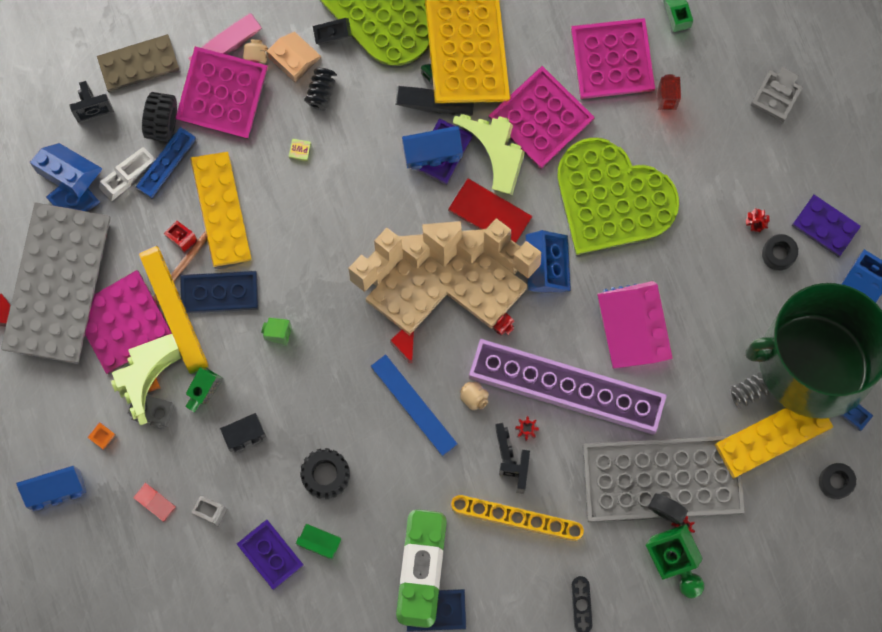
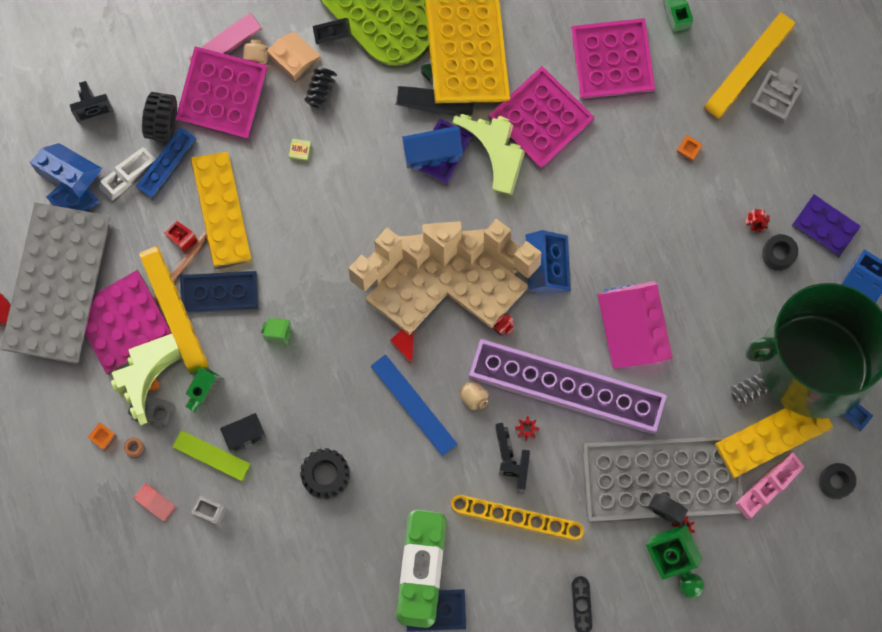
(52, 488): blue slope -> none
(127, 447): none -> nougat plate
(138, 63): dark tan plate -> none
(211, 455): none -> lime tile
(270, 554): dark purple plate -> none
(318, 541): green panel -> none
(482, 207): red tile -> none
(610, 199): lime plate -> none
(669, 92): clear red brick -> none
(689, 148): none -> orange plate
(749, 65): none -> yellow beam
(769, 485): none -> bright pink slope

